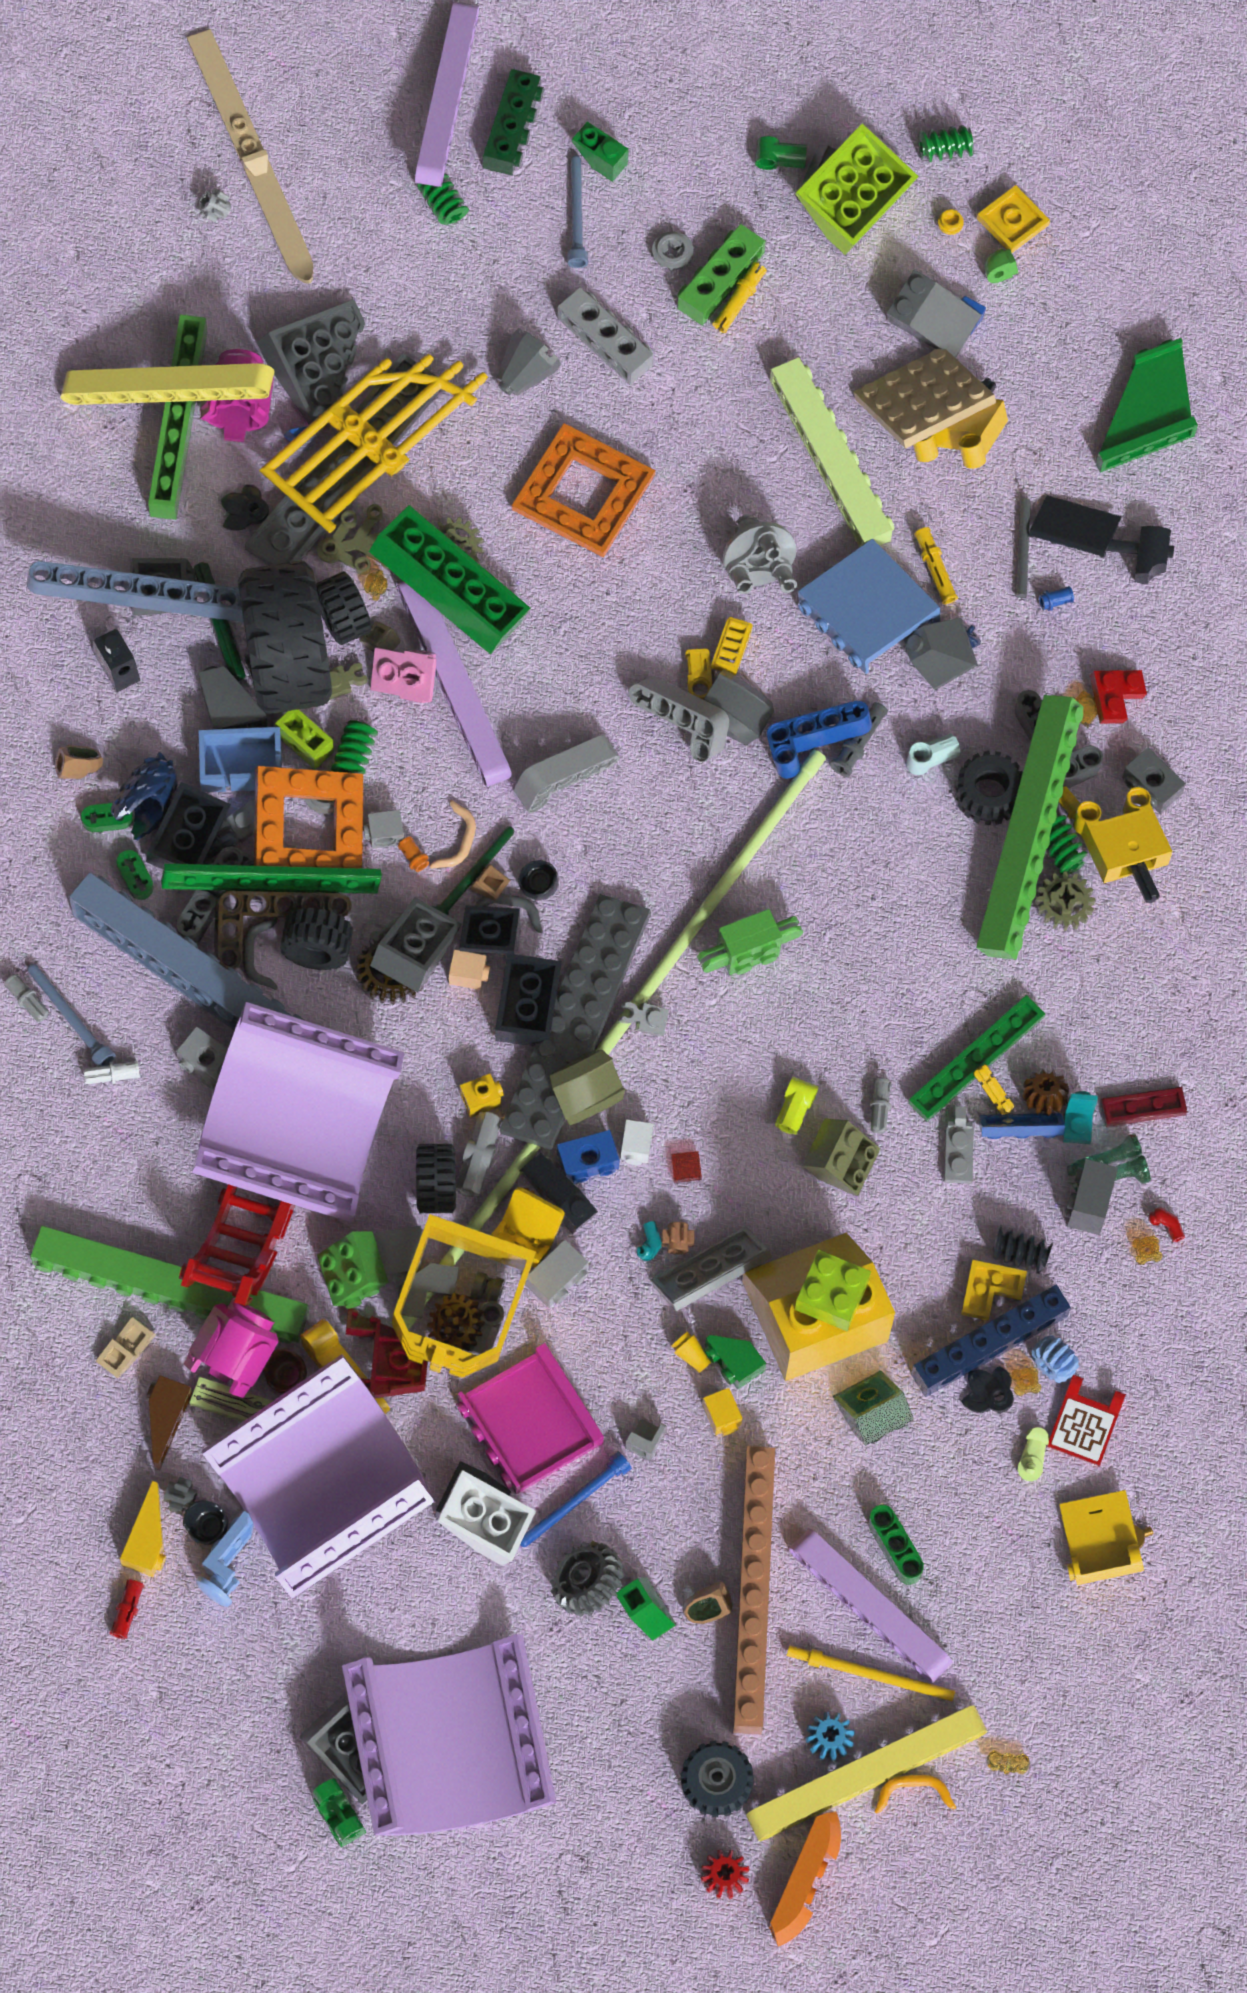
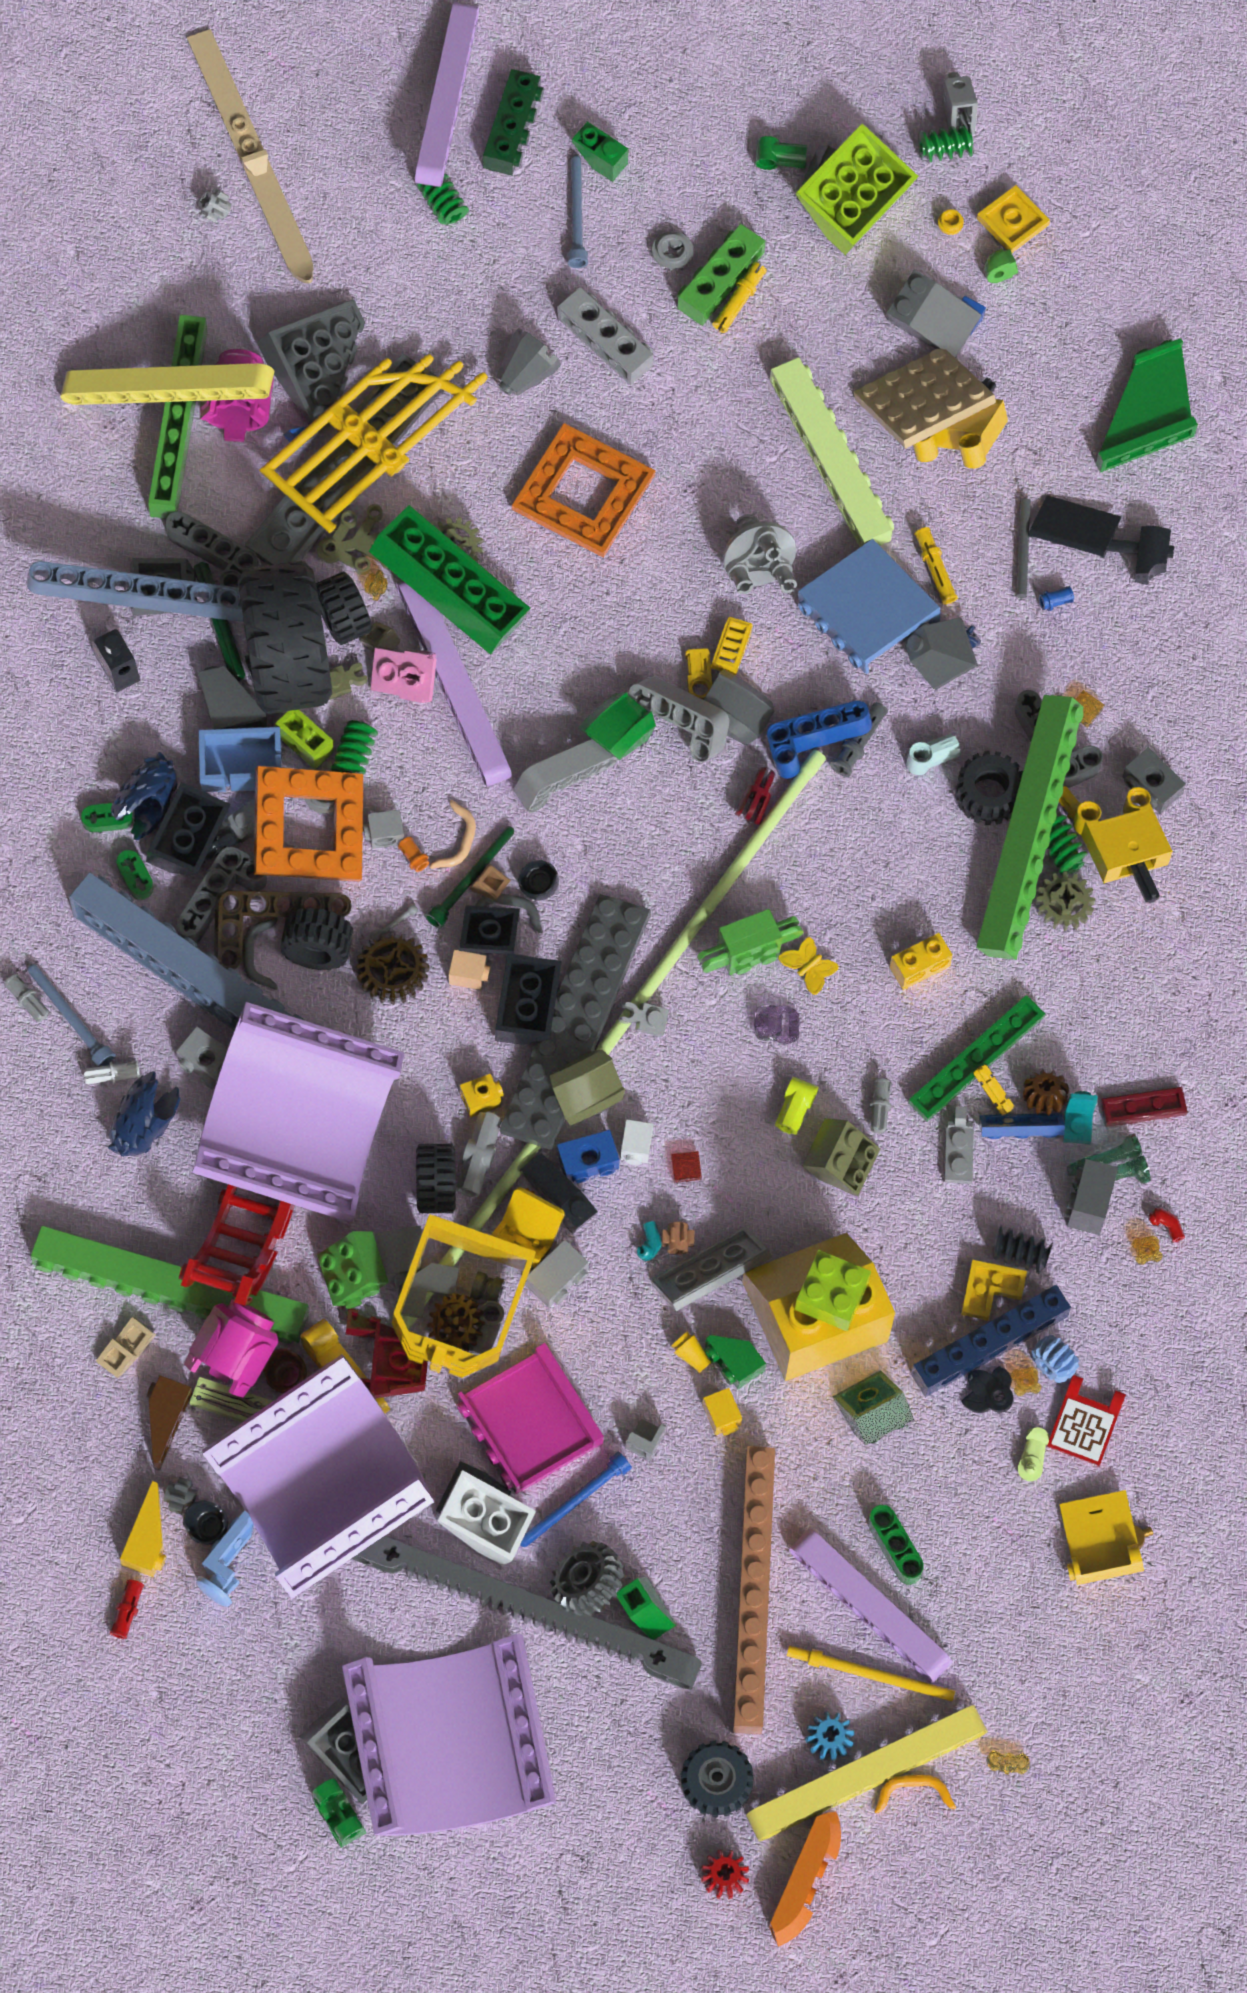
(77, 762): medium nougat rock -> none
(140, 1119): none -> dark blue head
(209, 549): none -> dark grey beam
(241, 508): black plate -> none
(271, 878): green tile -> none
(415, 944): dark grey slope -> none
(619, 725): none -> green slope
(676, 1666): none -> dark grey gear
(708, 1604): medium nougat rock -> none
(757, 795): none -> dark red arm
(769, 1023): none -> clear purple piece
(811, 963): none -> yellow piece
(920, 961): none -> yellow brick
(959, 94): none -> light grey torso
(1111, 689): red plate -> none

